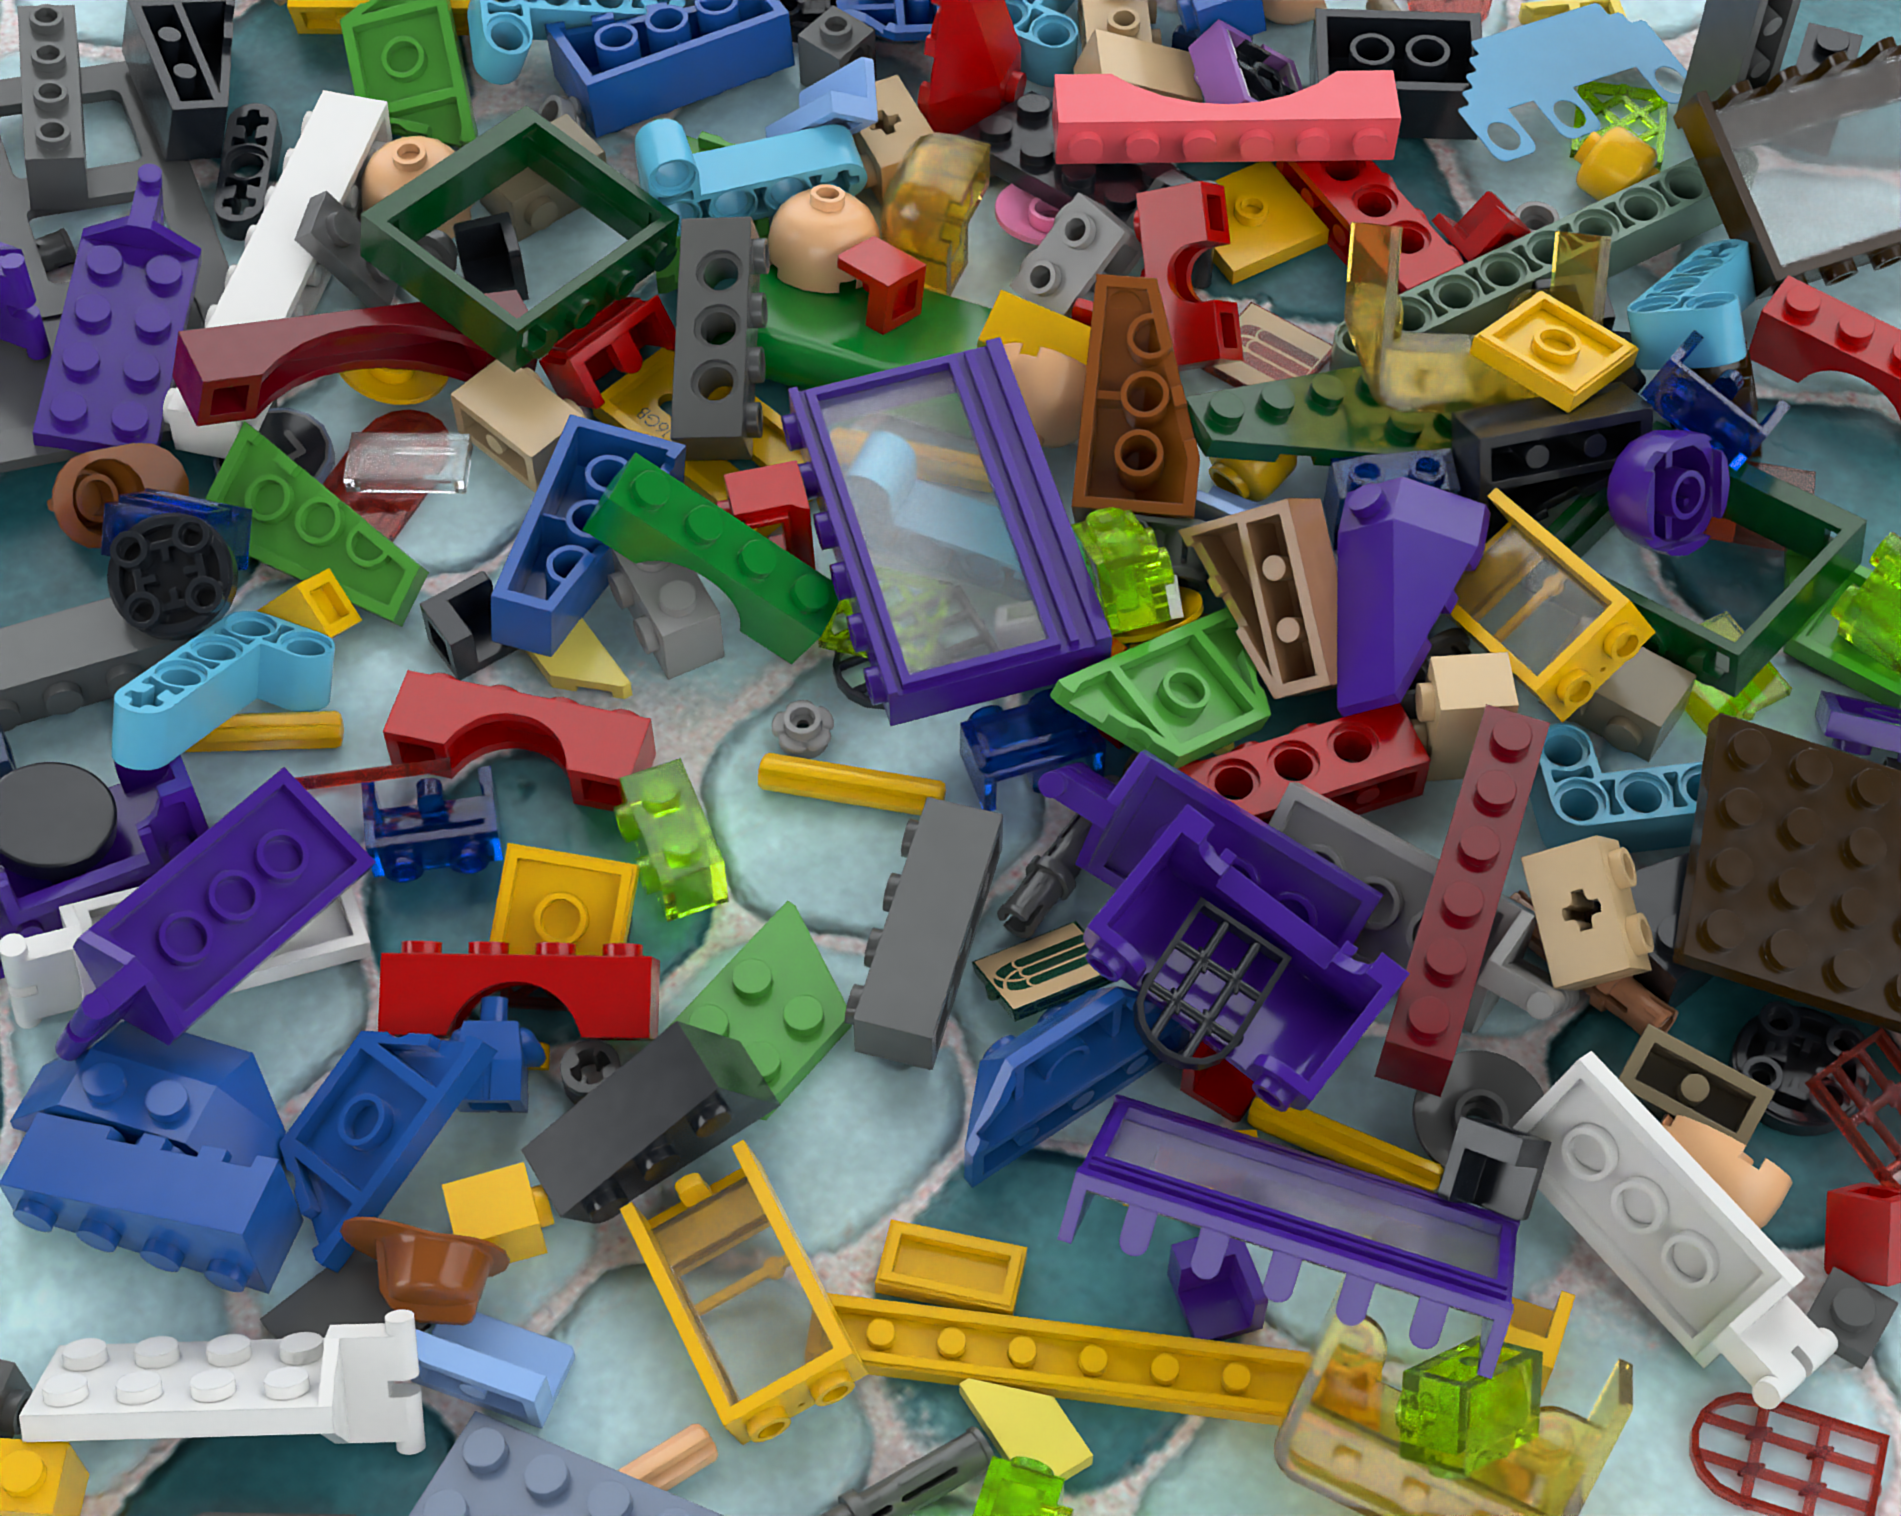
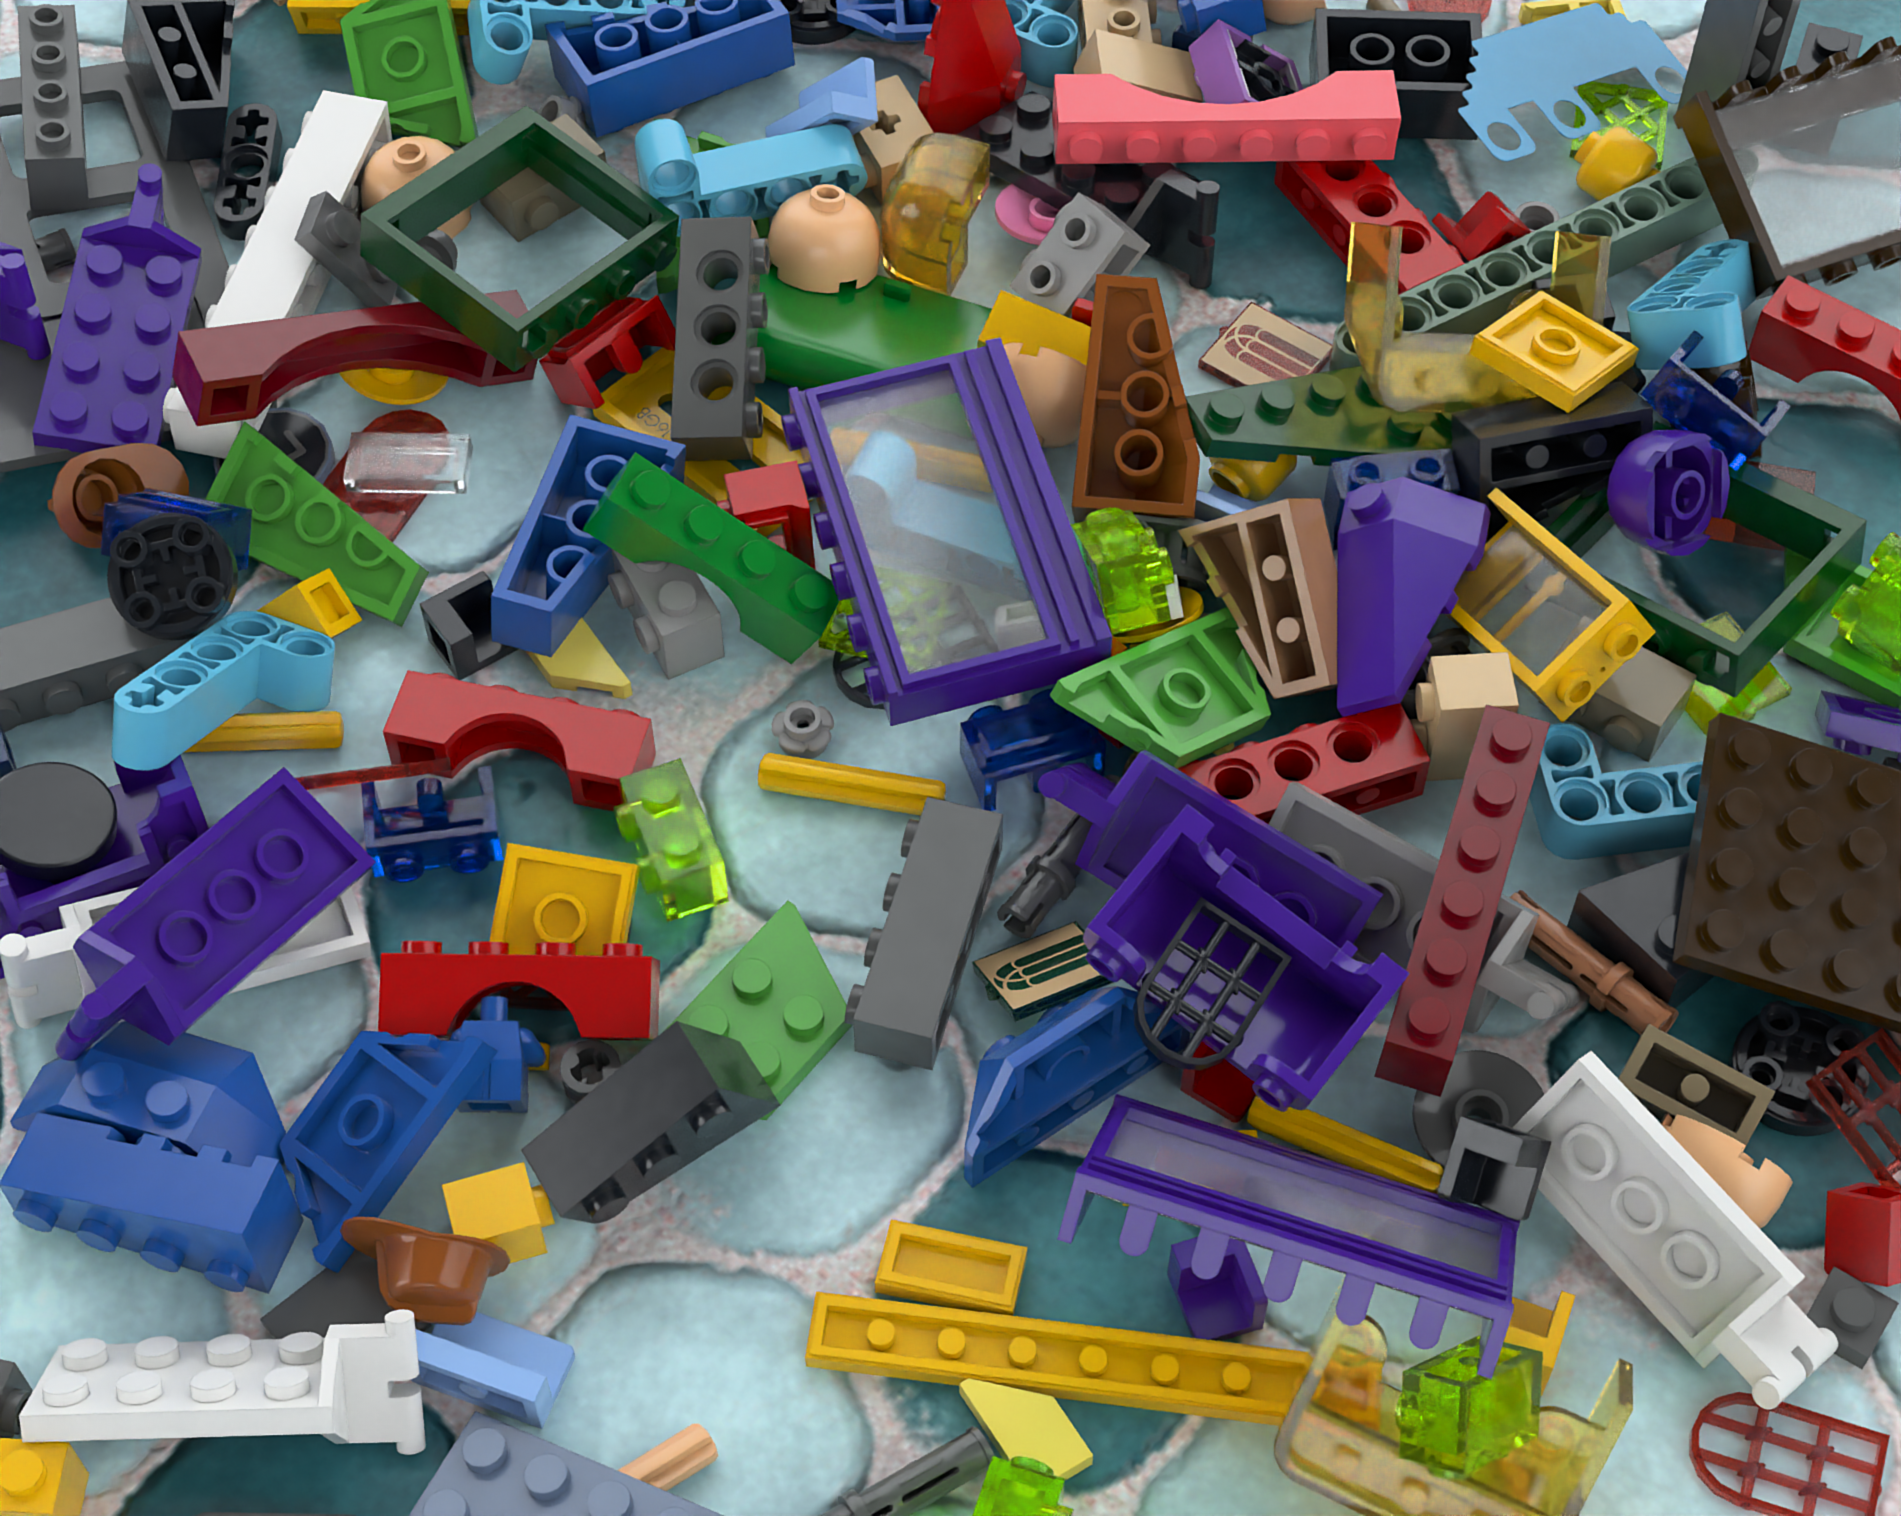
(491, 254): black panel -> none
(513, 419): tan brick -> none
(746, 1301): door -> none
(833, 43): dark grey brick -> none
(890, 277): red panel -> none
(1174, 230): red arch -> none
(1265, 222): yellow plate -> none
(1563, 887): tan brick -> none

